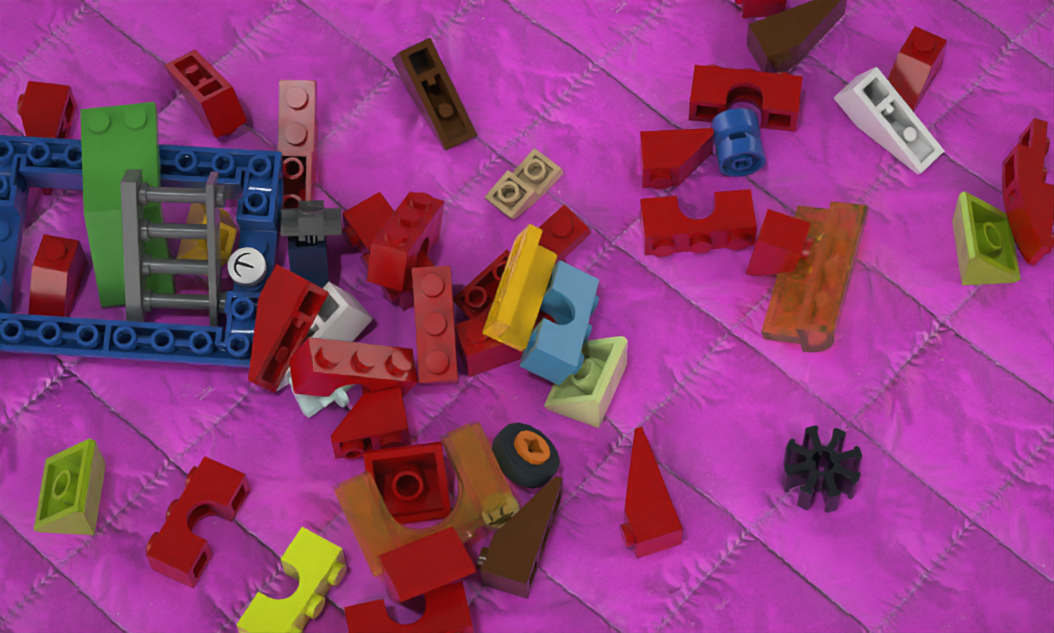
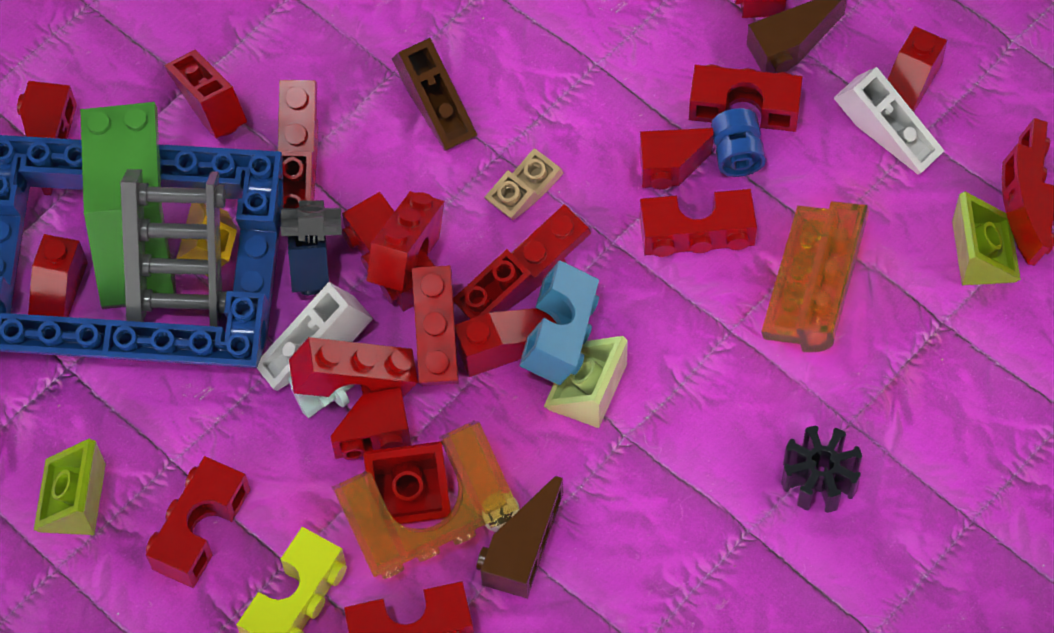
(247, 267): white tile -> none
(281, 324): red slope -> none
(425, 565): red slope -> none
(520, 290): yellow panel -> none
(525, 455): black wheel -> none
(648, 509): red slope -> none
(779, 244): red slope -> none

